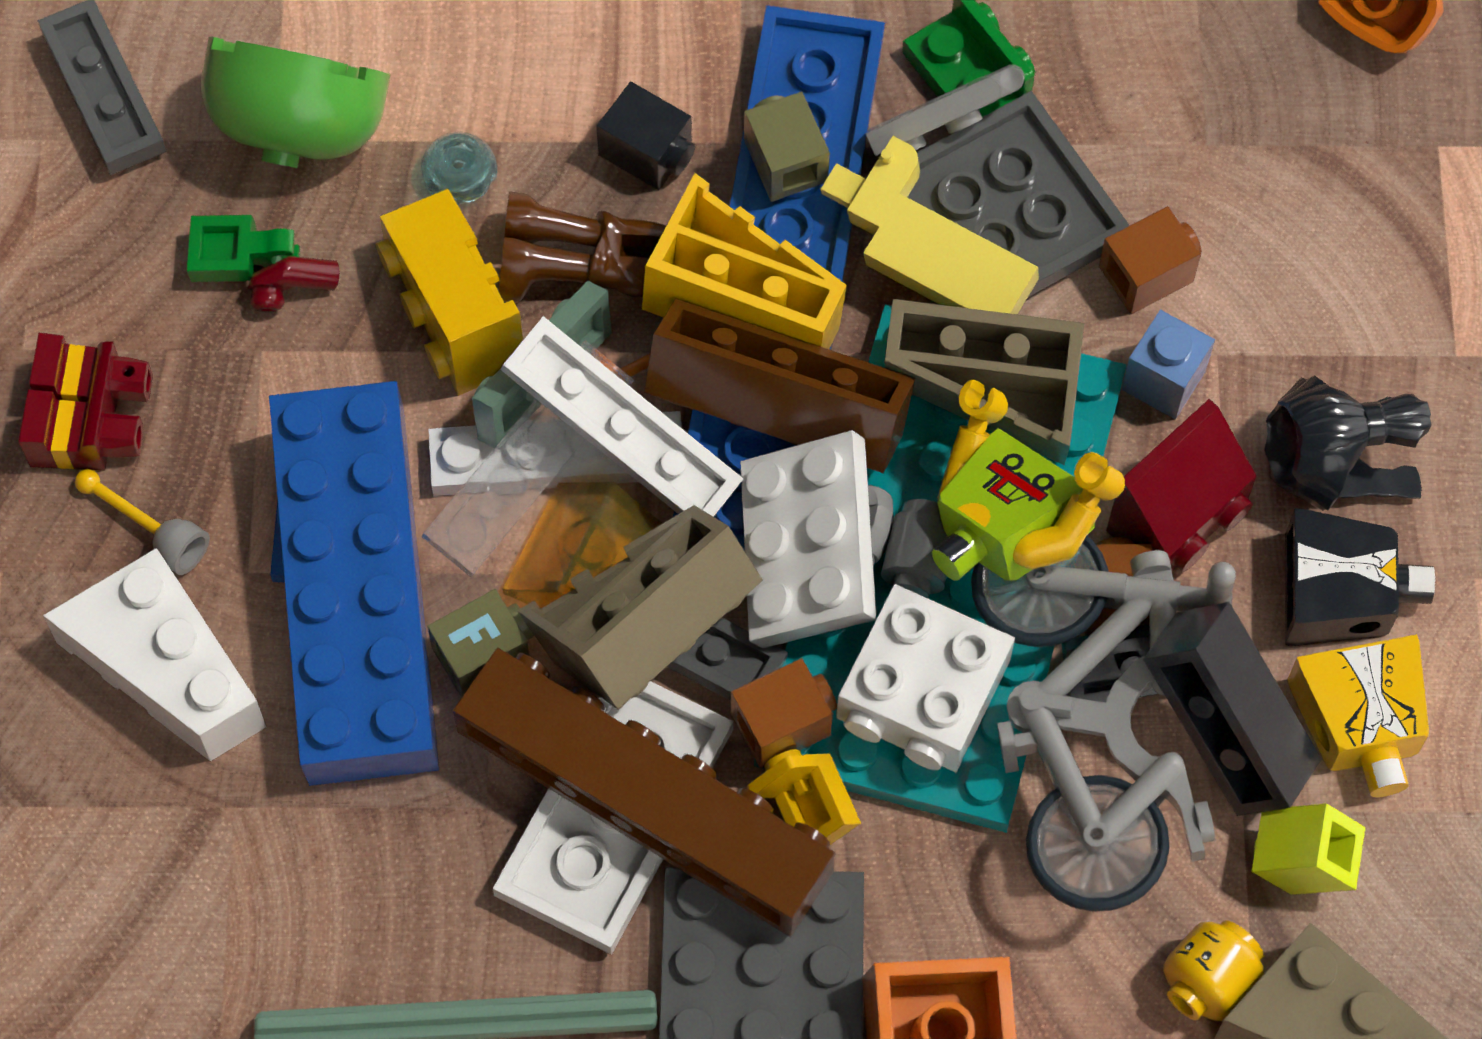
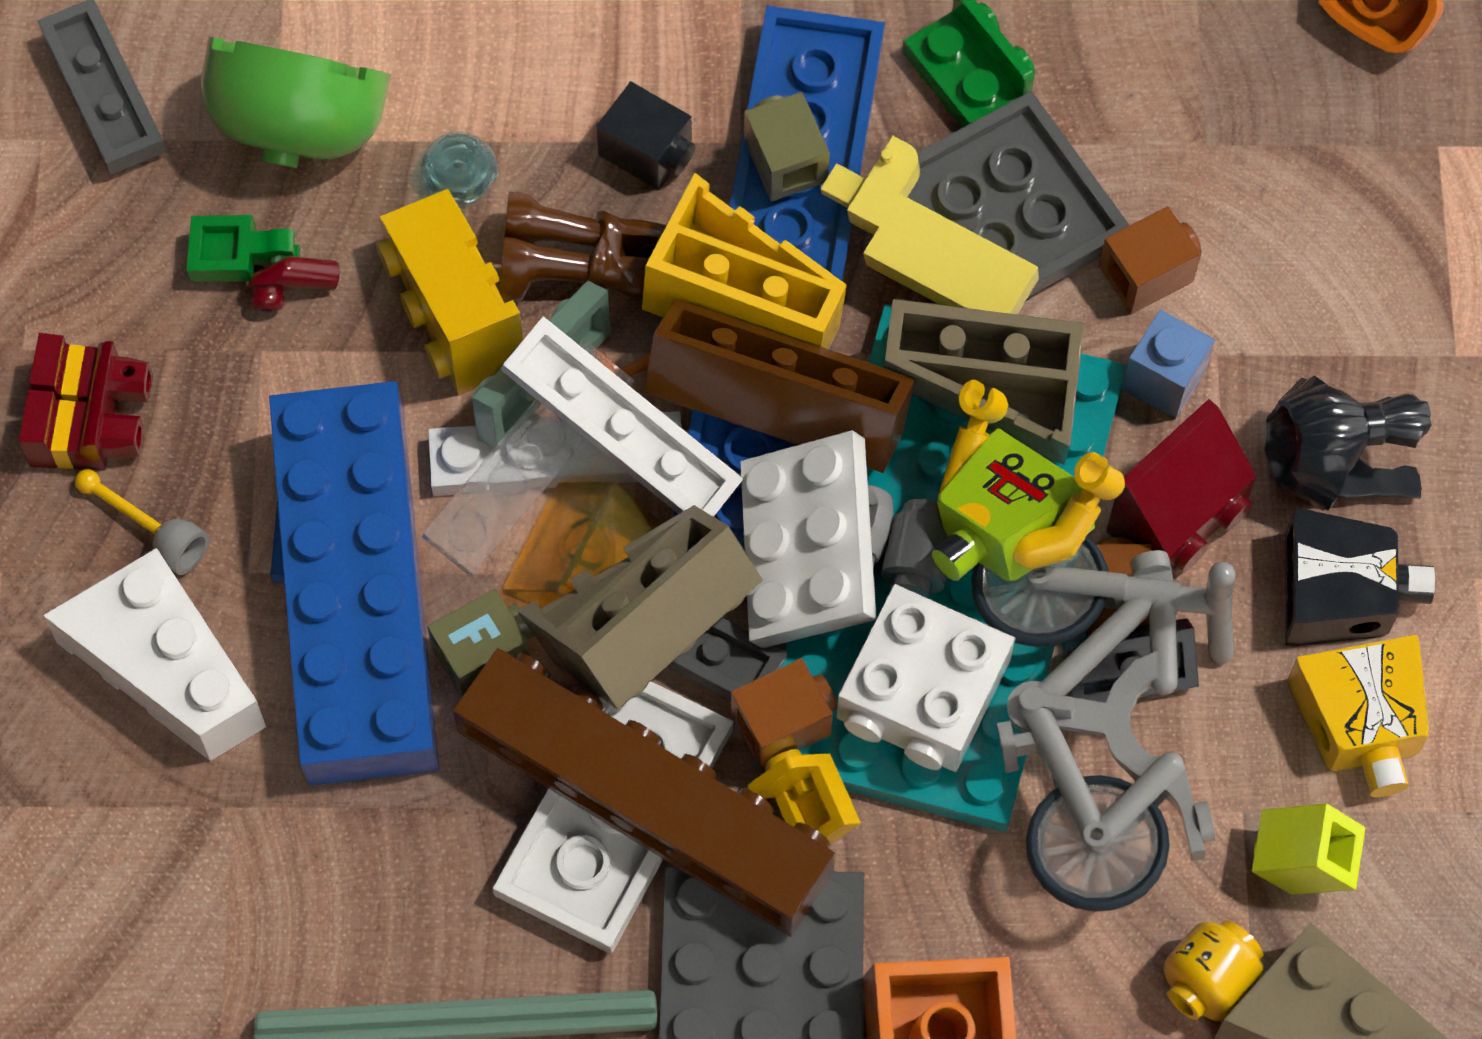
(954, 109): light grey hinge -> none
(1232, 709): black brick -> none

